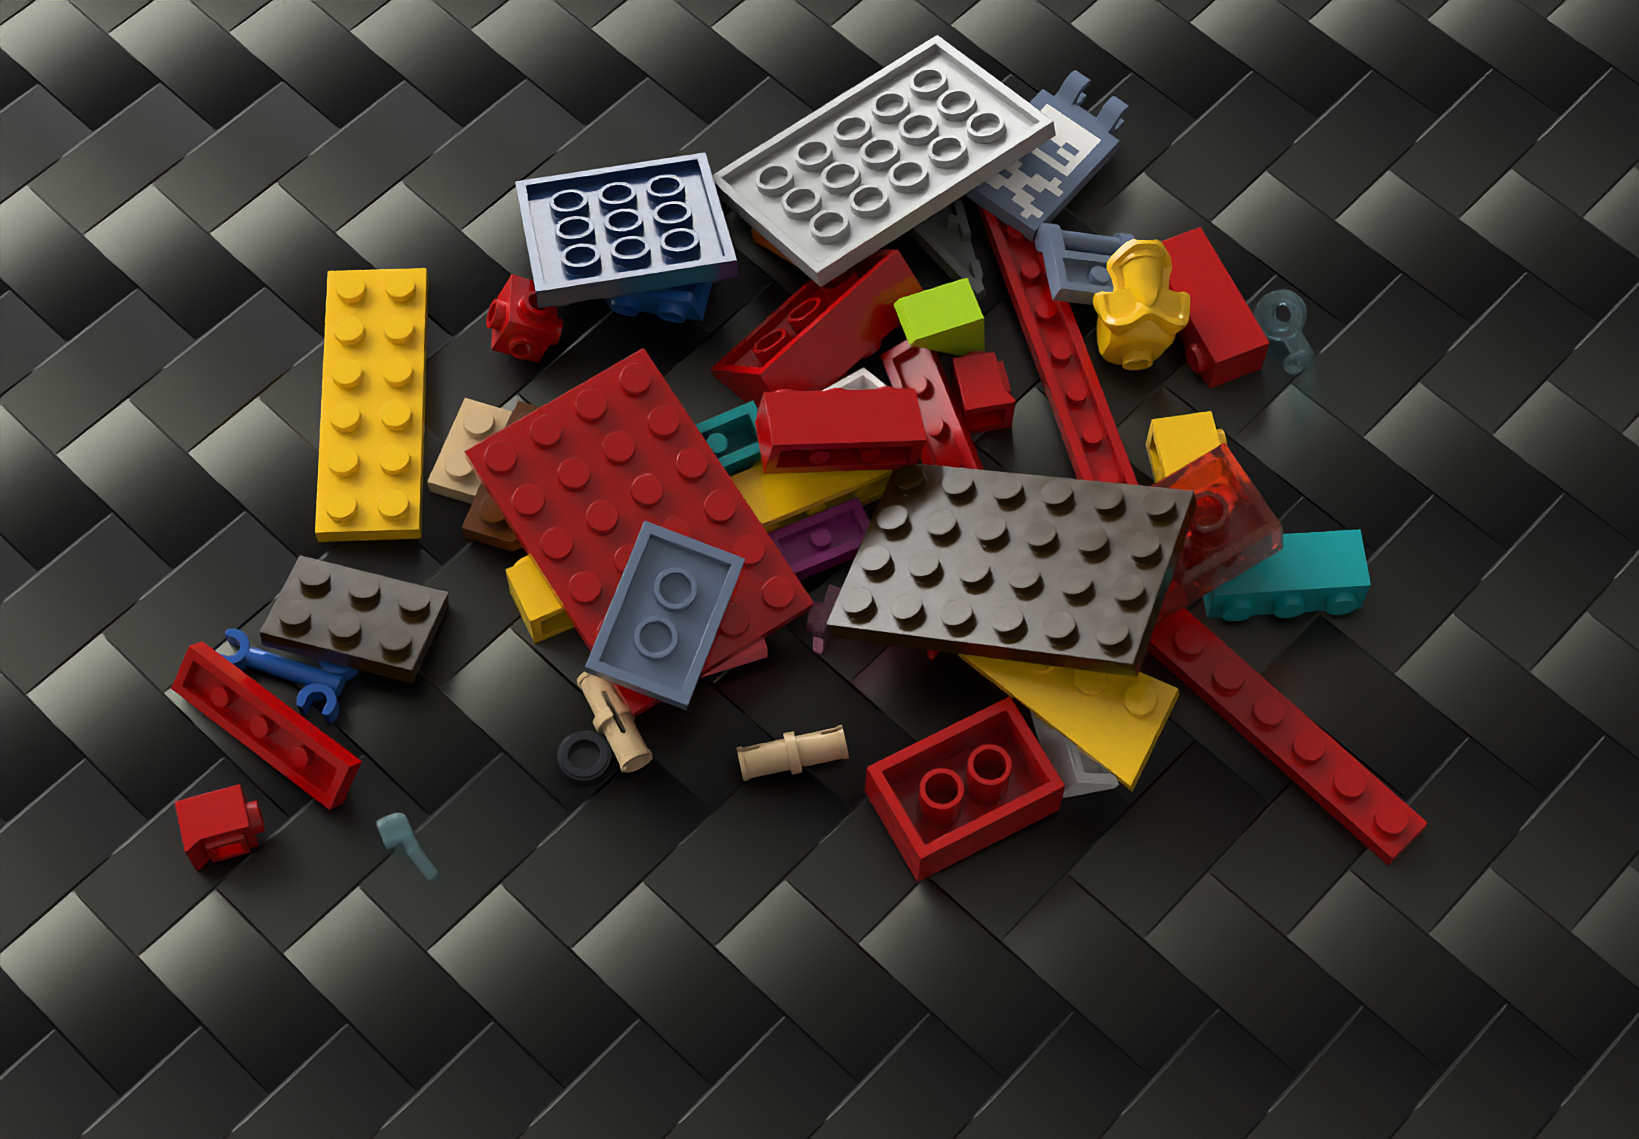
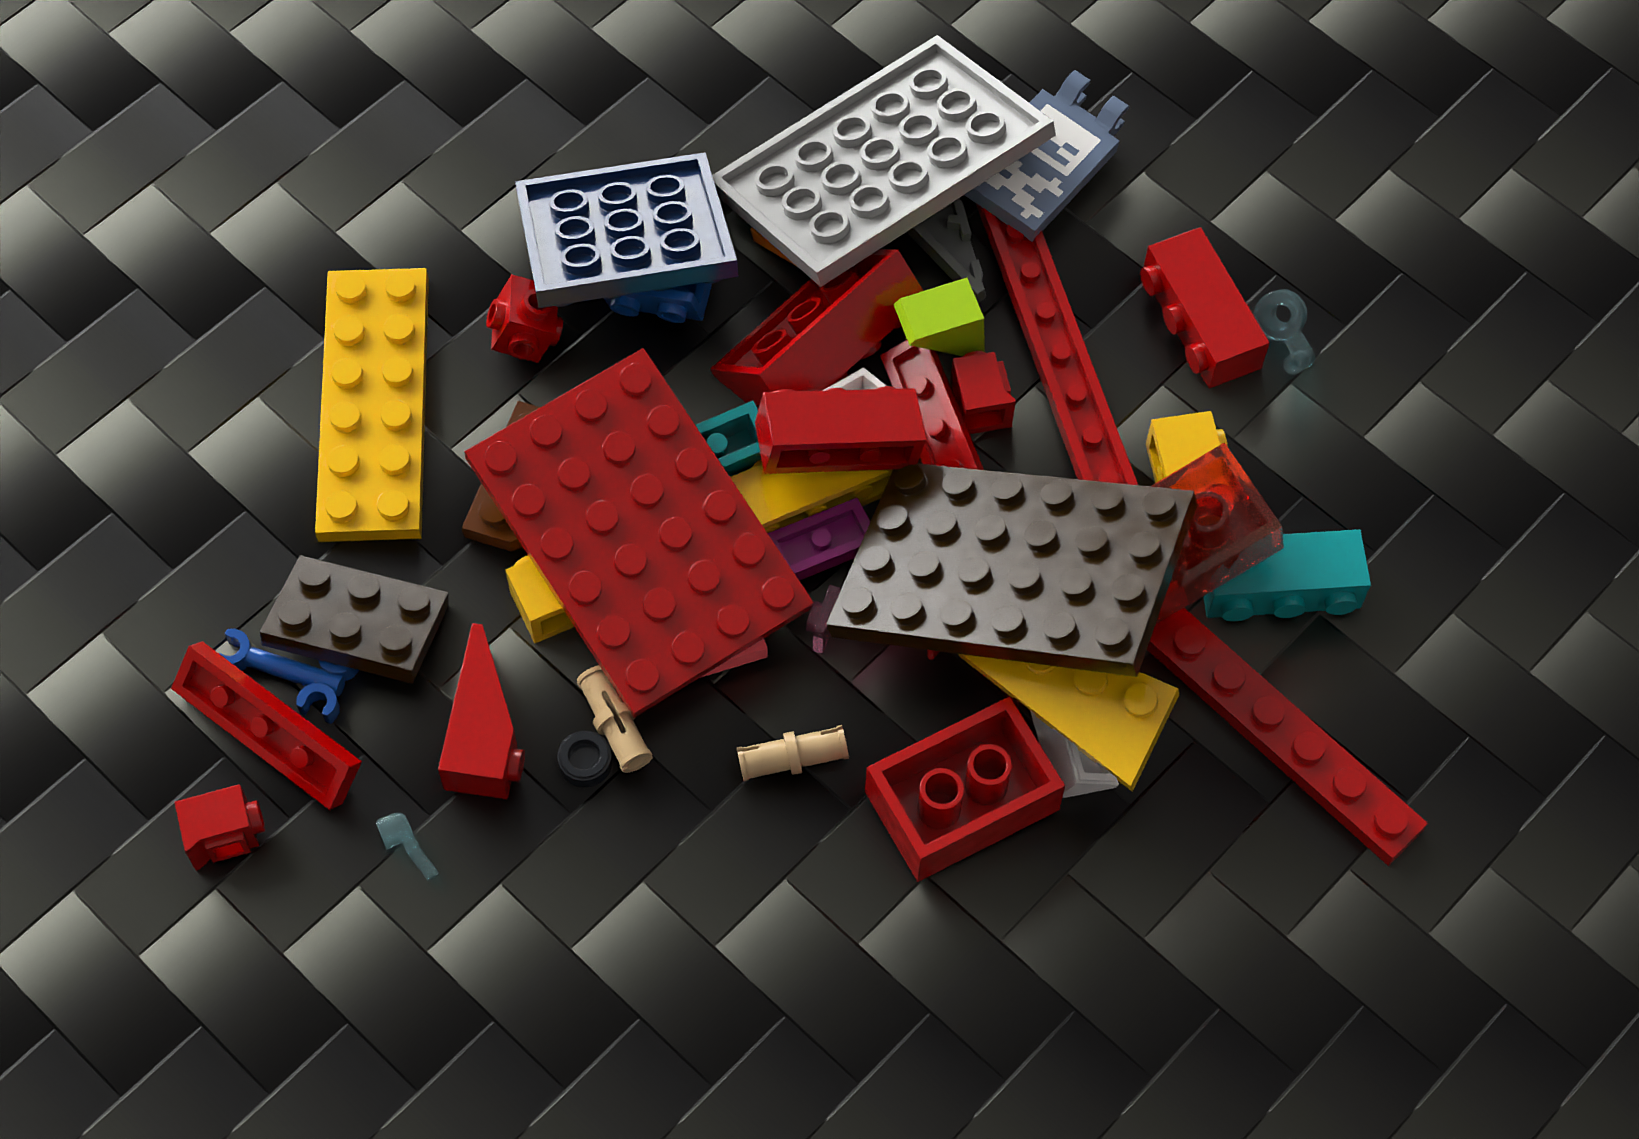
(452, 473): tan plate -> none
(480, 740): none -> red slope
(665, 615): sand blue plate -> none
(1077, 262): sand blue plate -> none
(1141, 312): yellow head -> none

